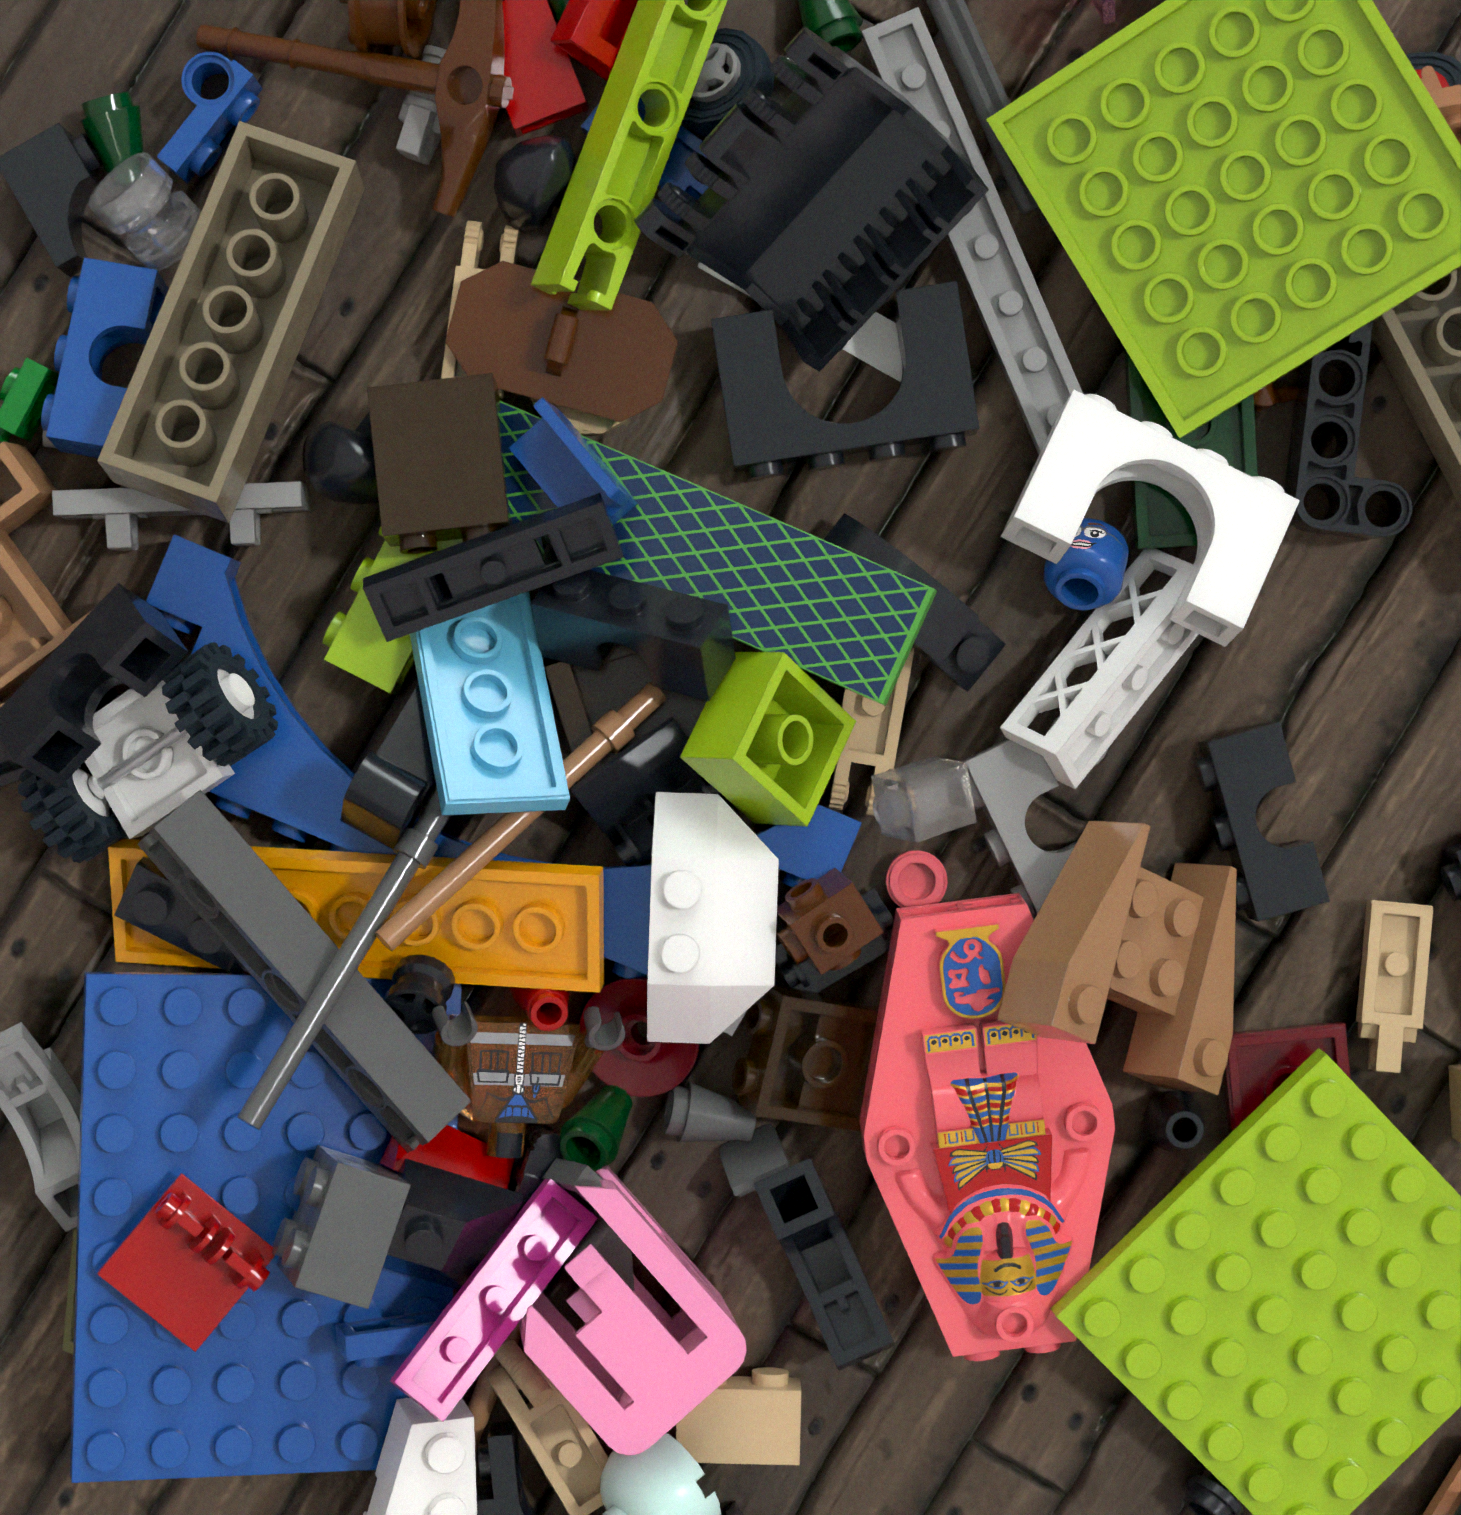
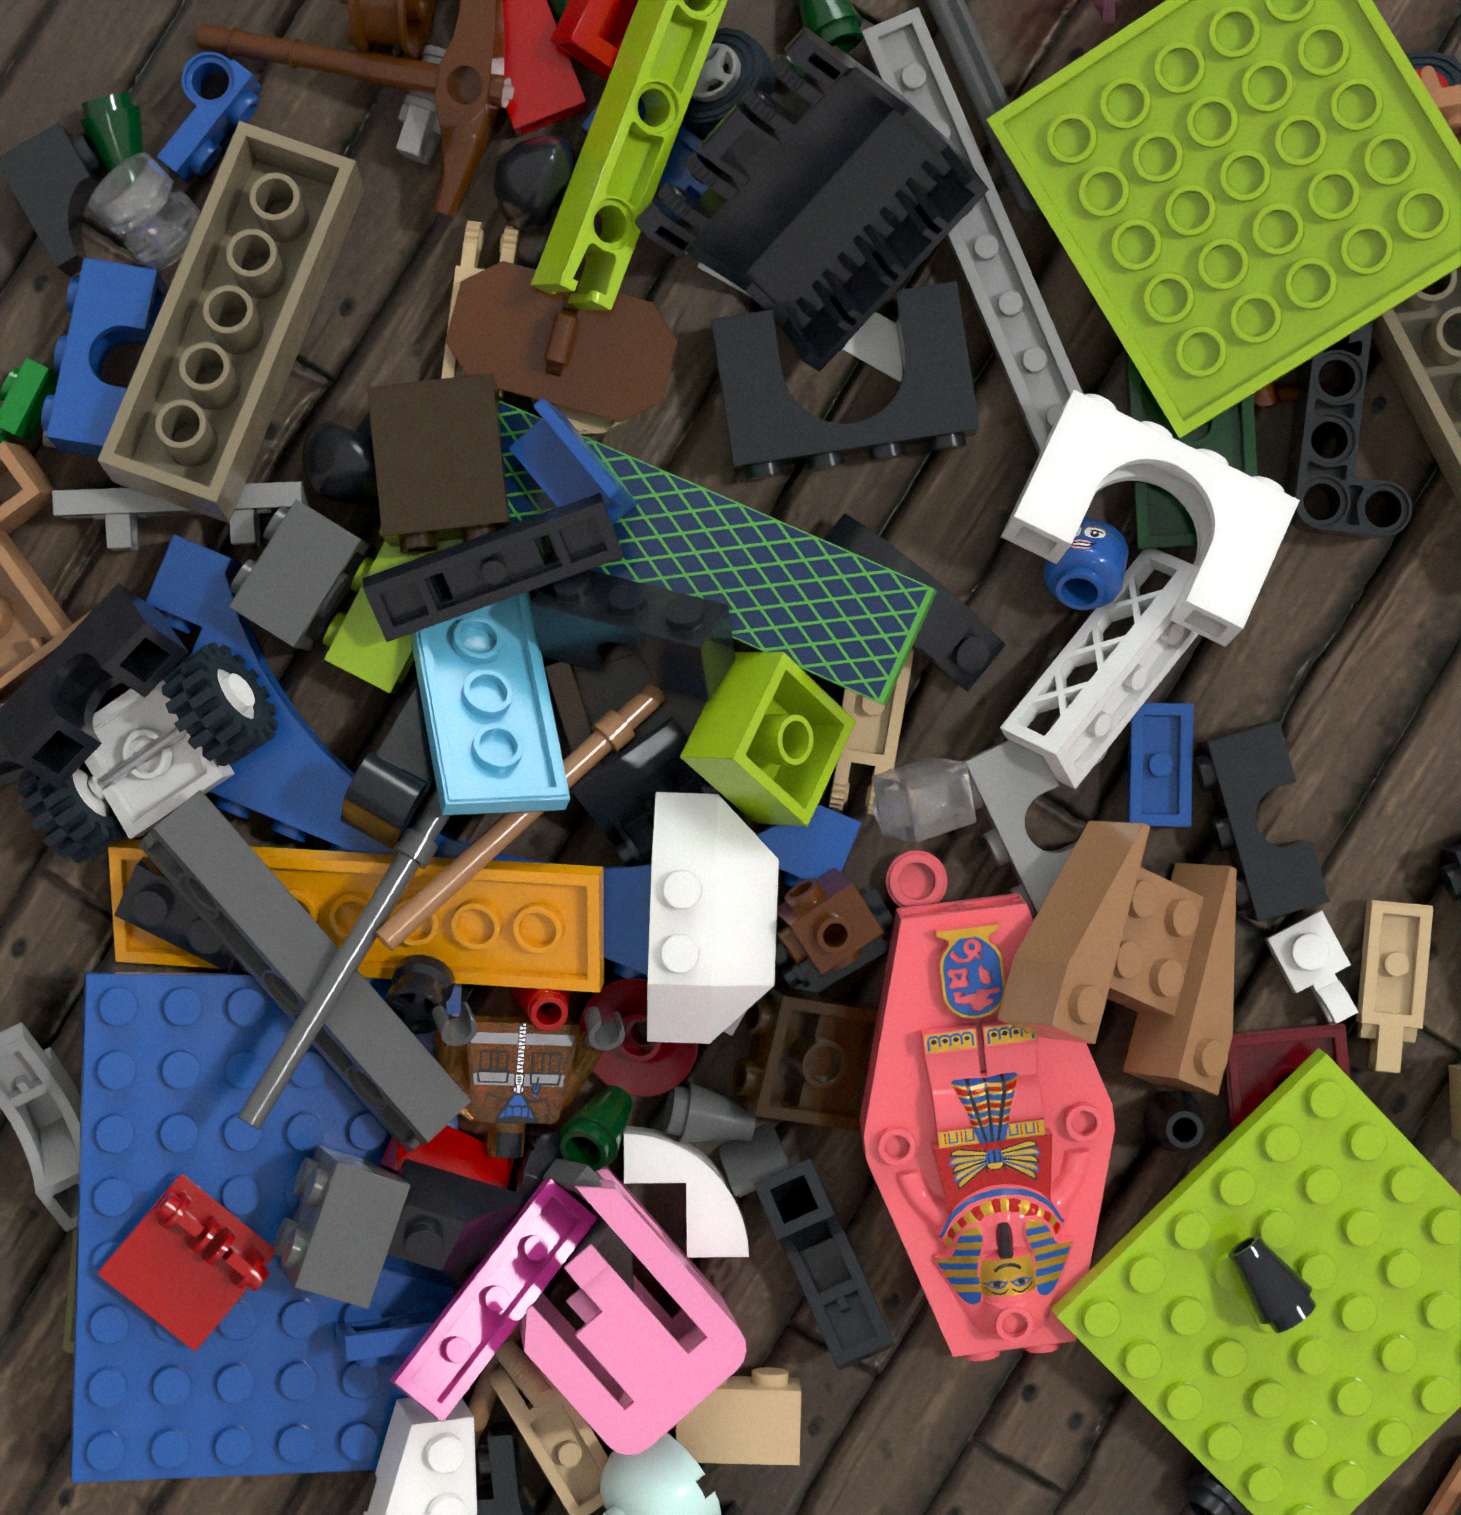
(299, 575): none -> dark grey brick
(712, 1210): none -> white brick
(1160, 765): none -> blue plate
(1273, 1287): none -> black cone
(1310, 958): none -> white plate

